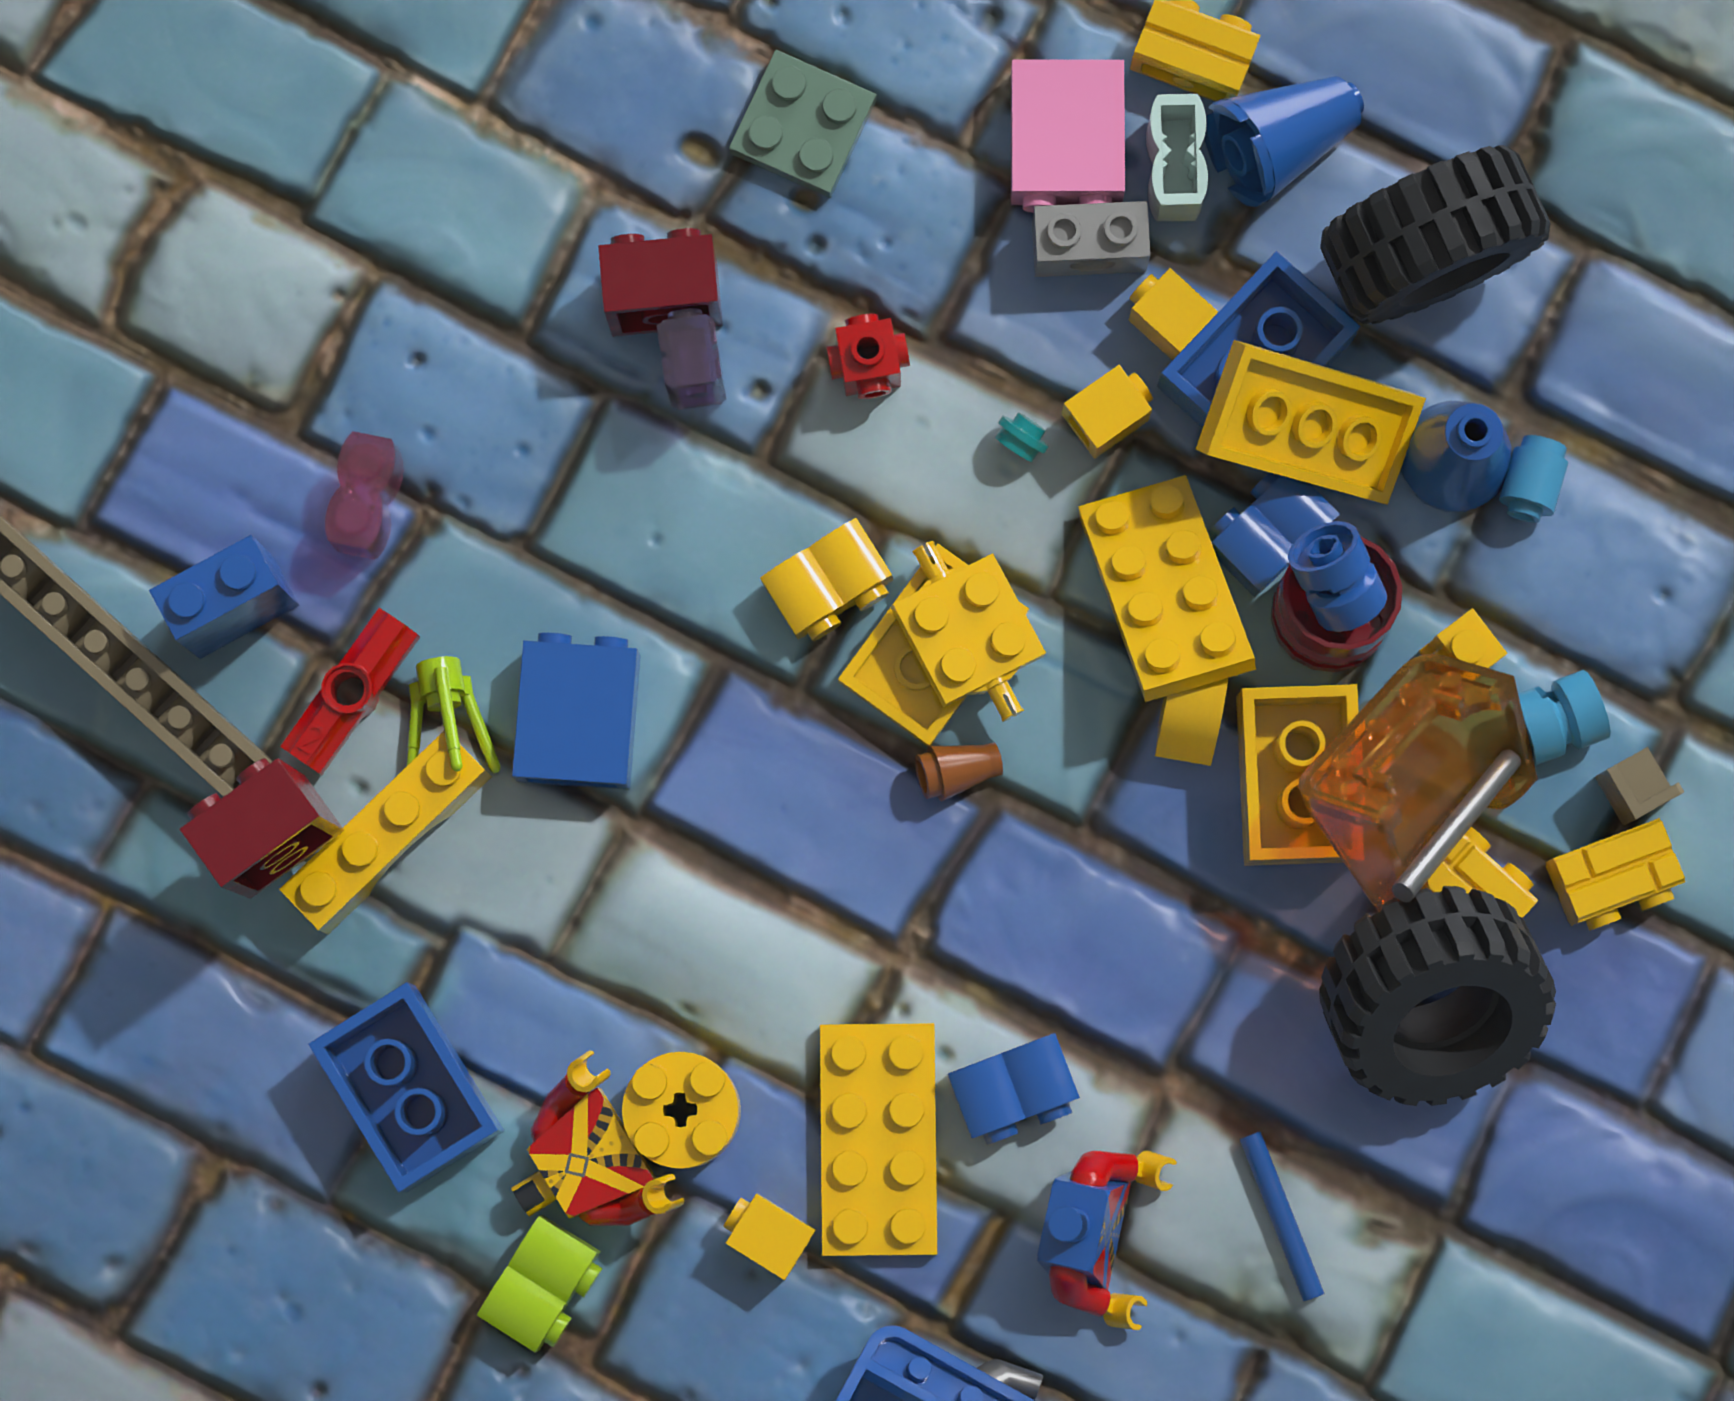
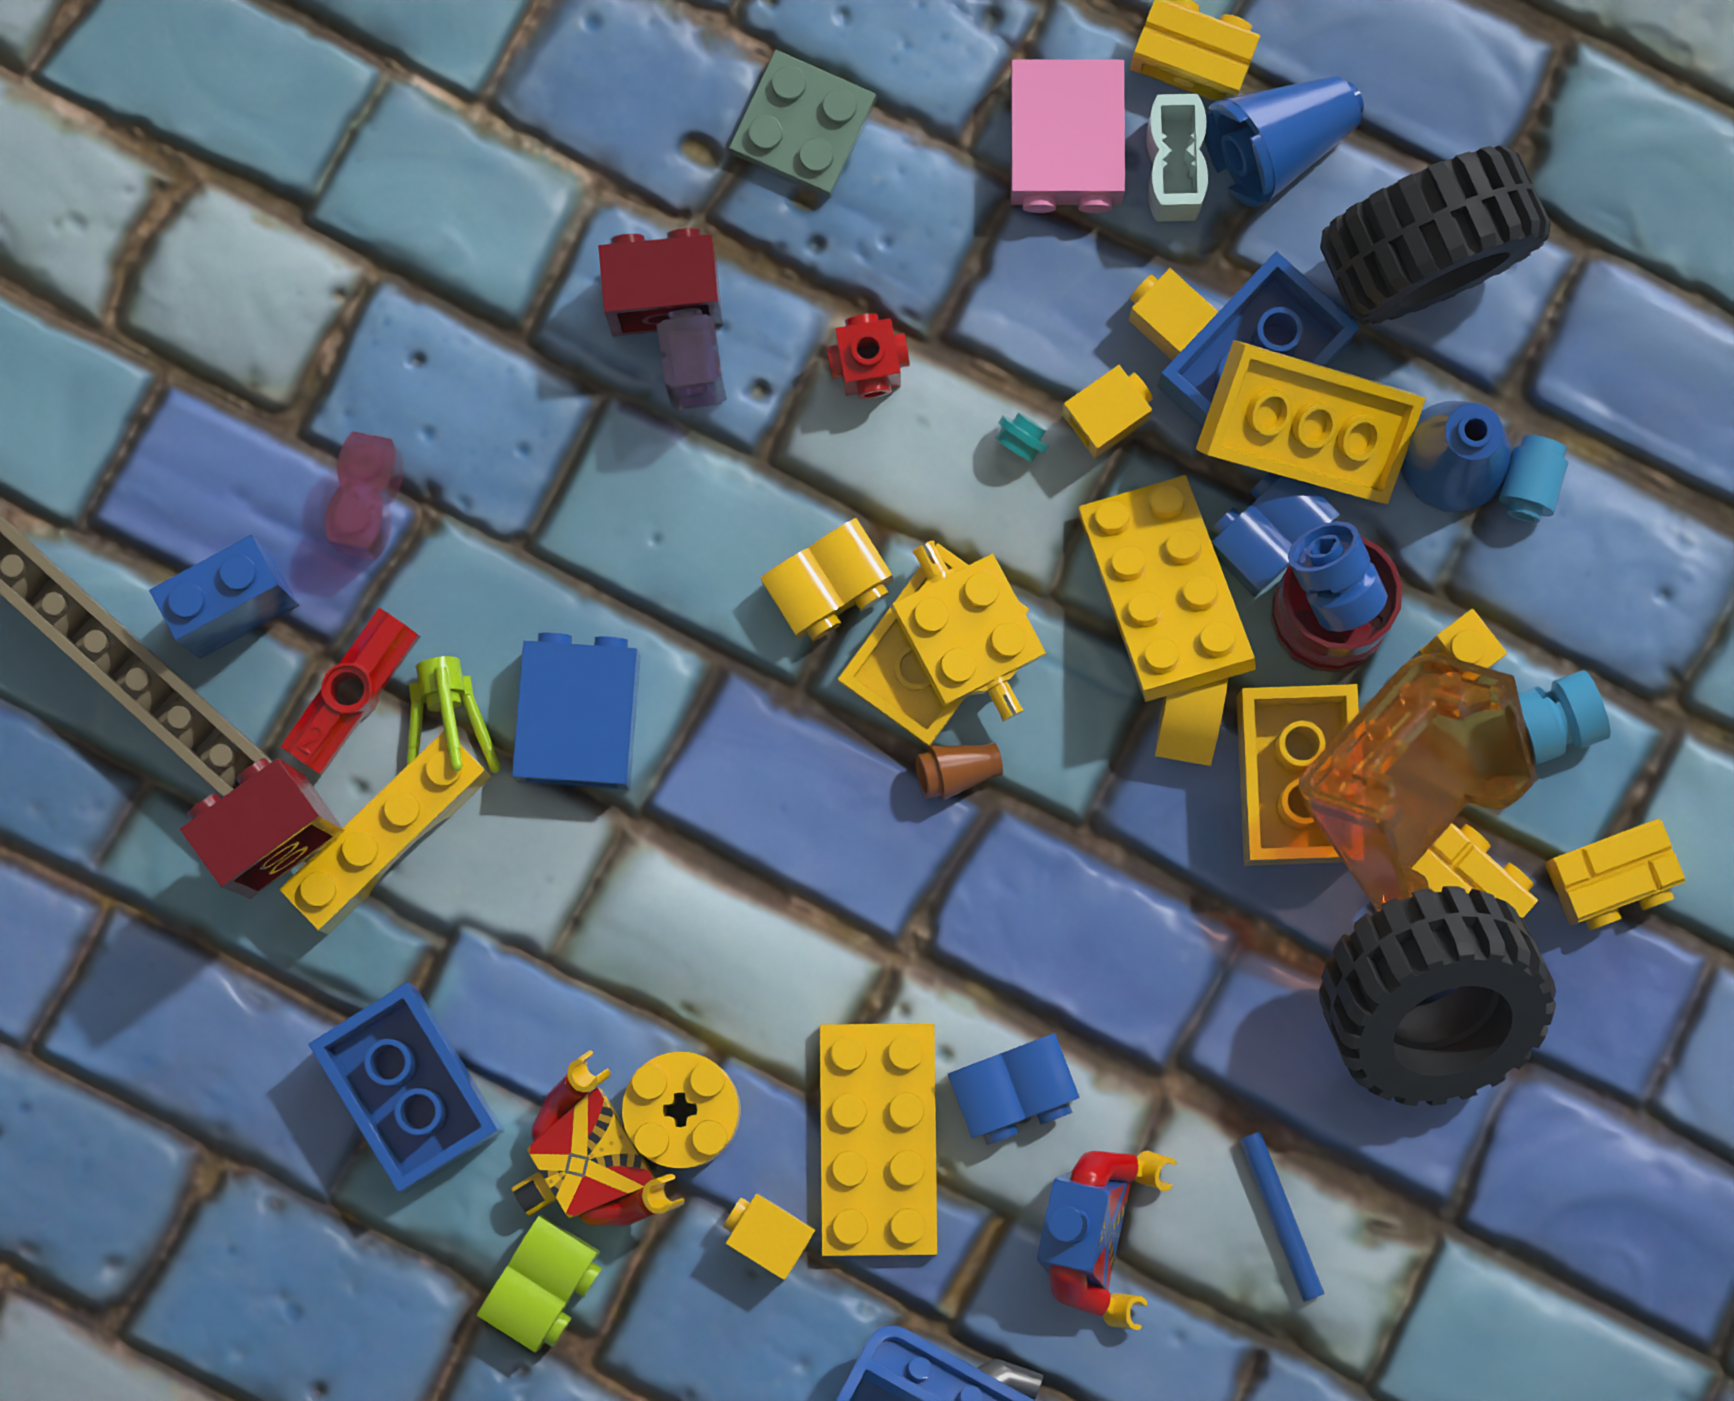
(1091, 239): light grey brick -> none
(1456, 826): flat silver bar -> none
(1636, 786): dark tan panel -> none

